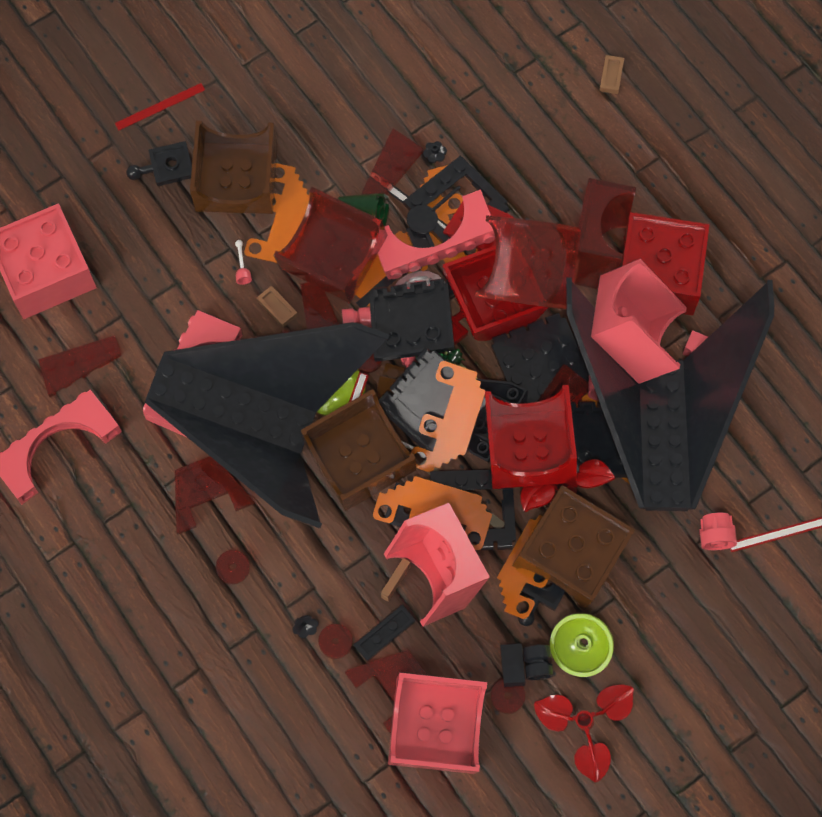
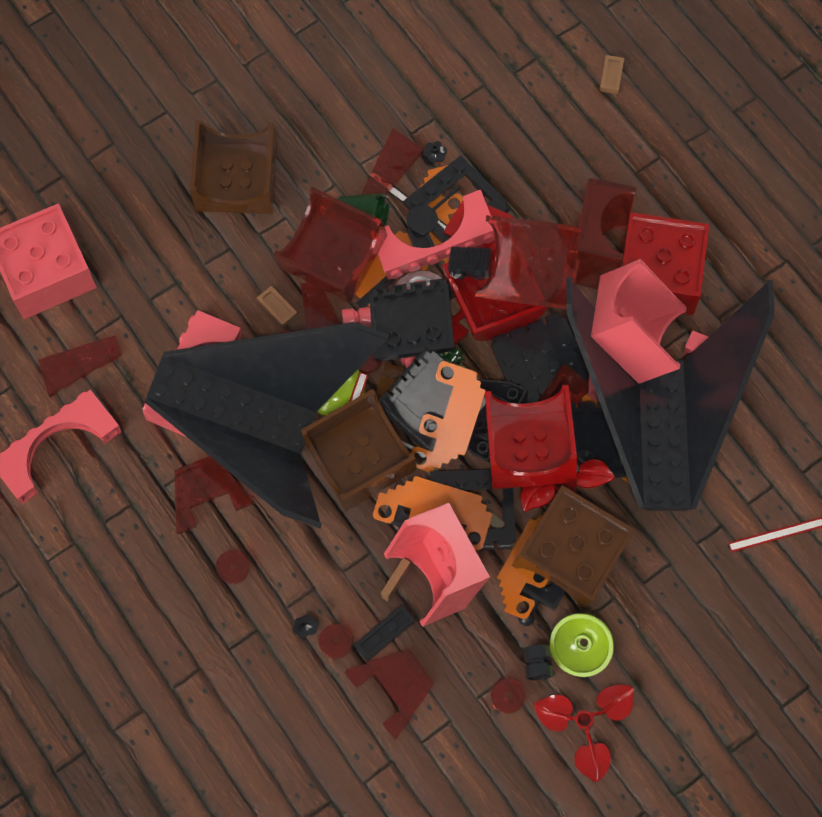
(159, 106): red sticker -> none
(159, 158): black plate -> none
(243, 275): coral hinge -> none
(289, 210): orange piece -> none
(436, 723): coral container -> none
(470, 262): none -> black brick
(512, 665): black tile -> none
(717, 532): coral piece -> none

